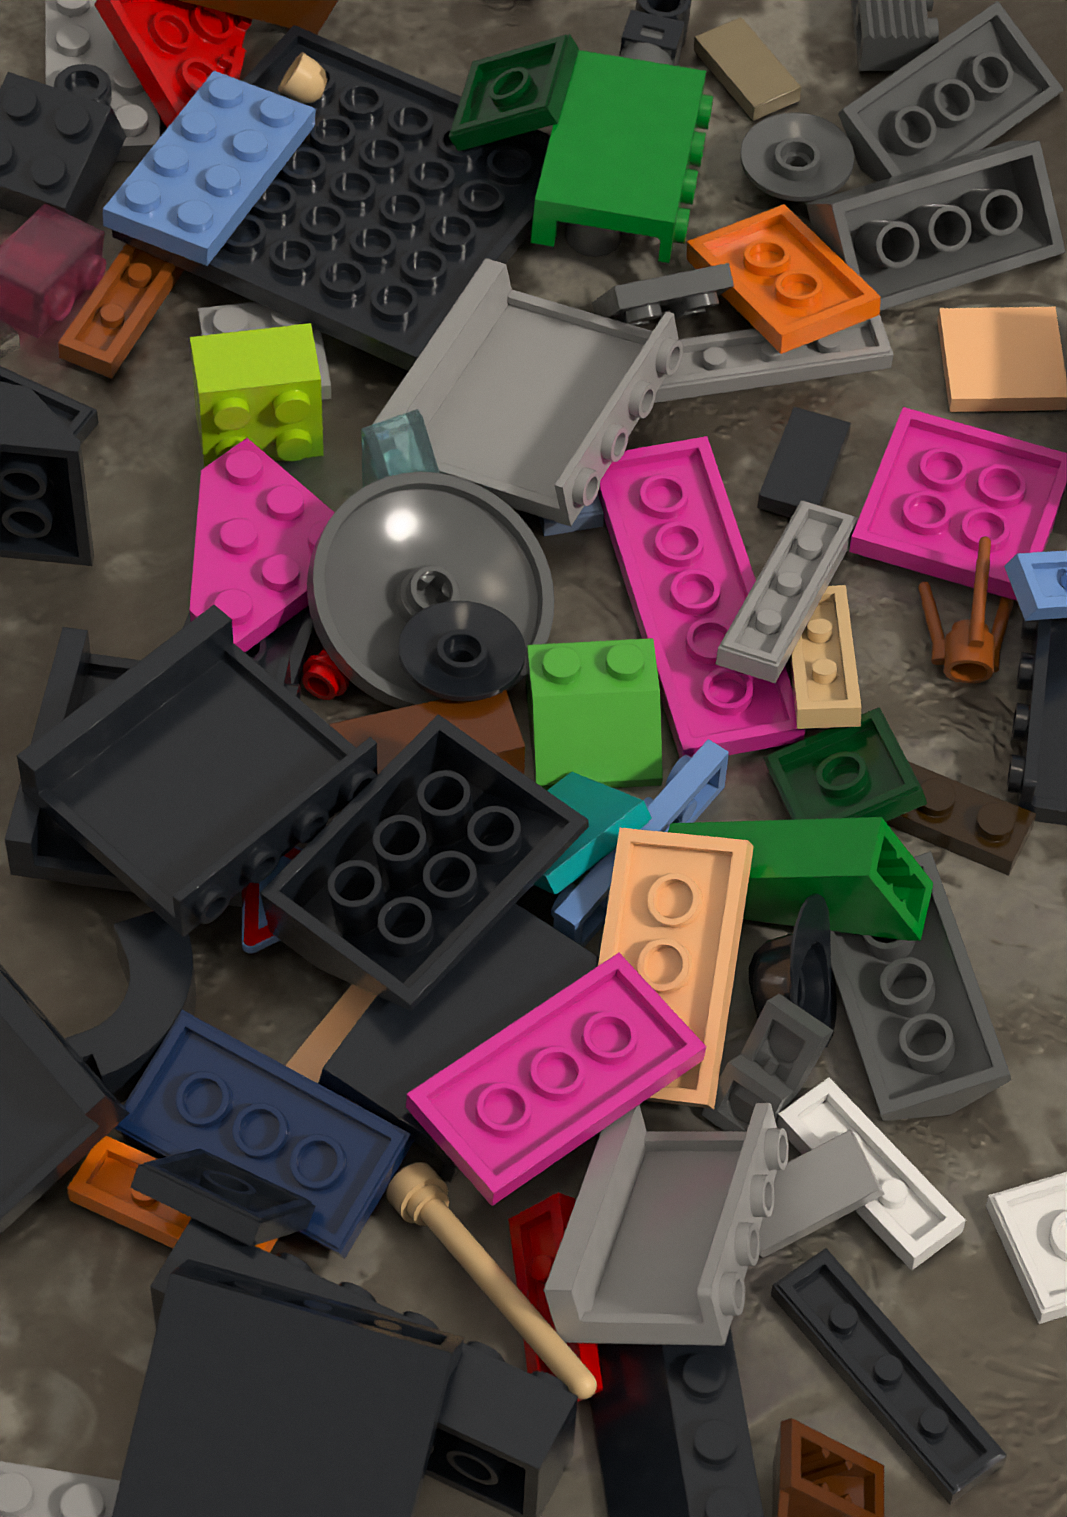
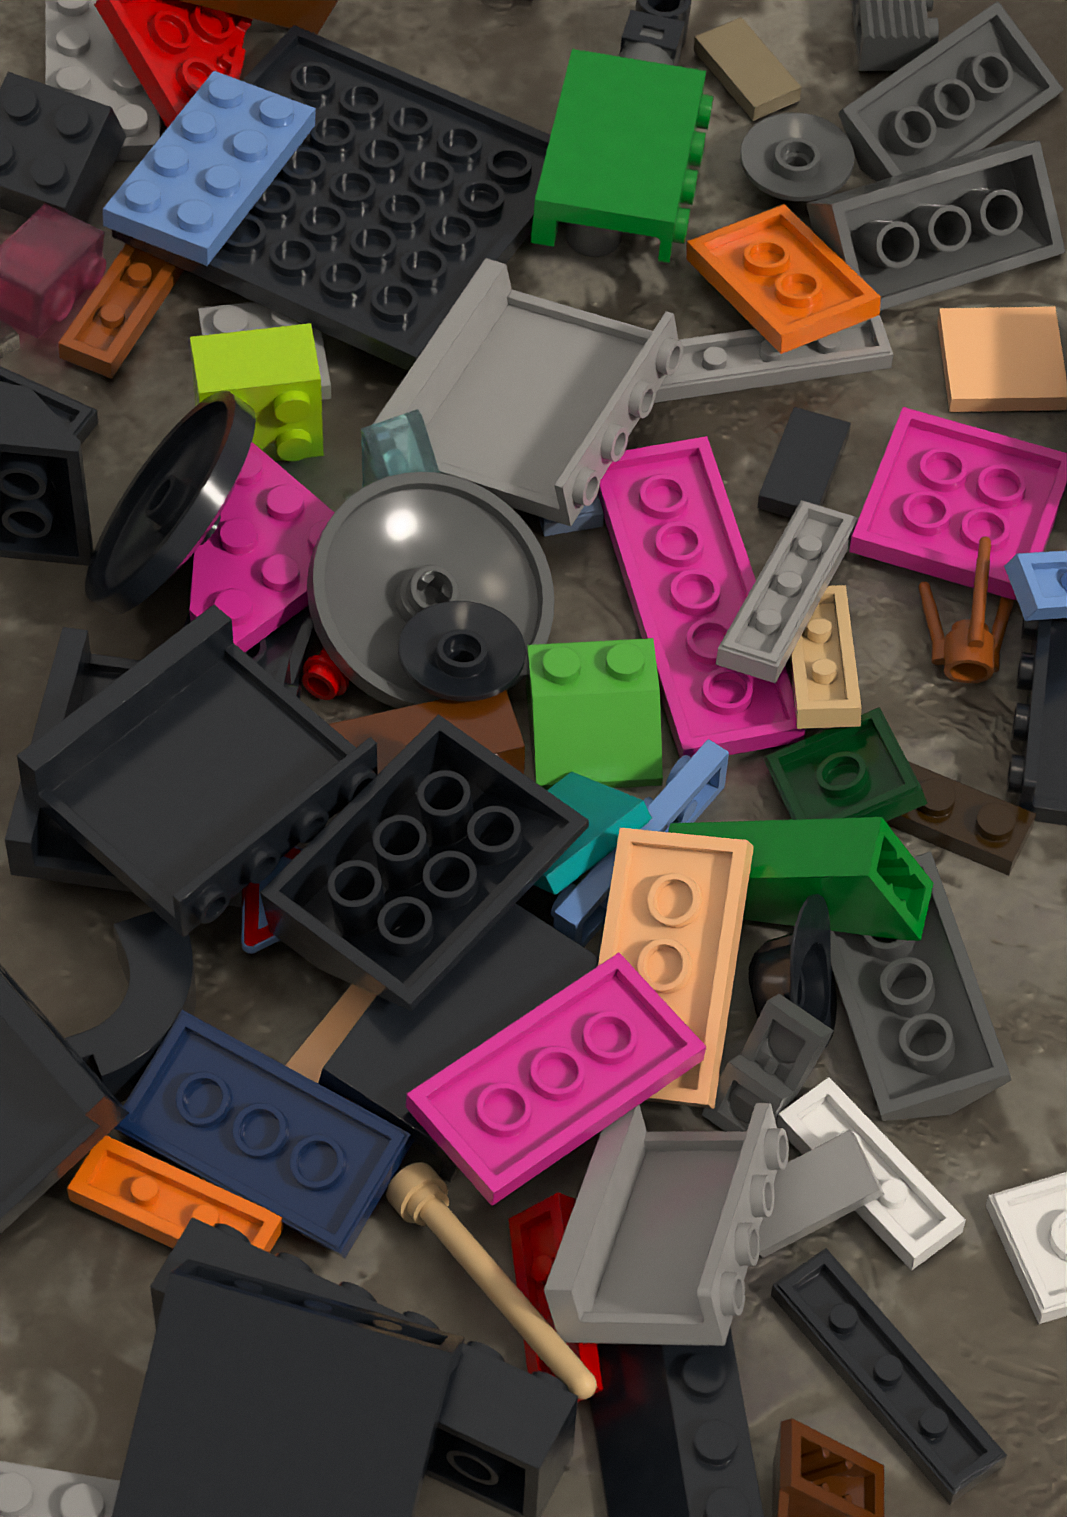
(86, 82): black tile -> none
(171, 503): none -> black dish
(223, 1196): black tile -> none
(304, 80): tan hinge -> none
(514, 92): dark green tile -> none
(680, 293): dark grey plate -> none

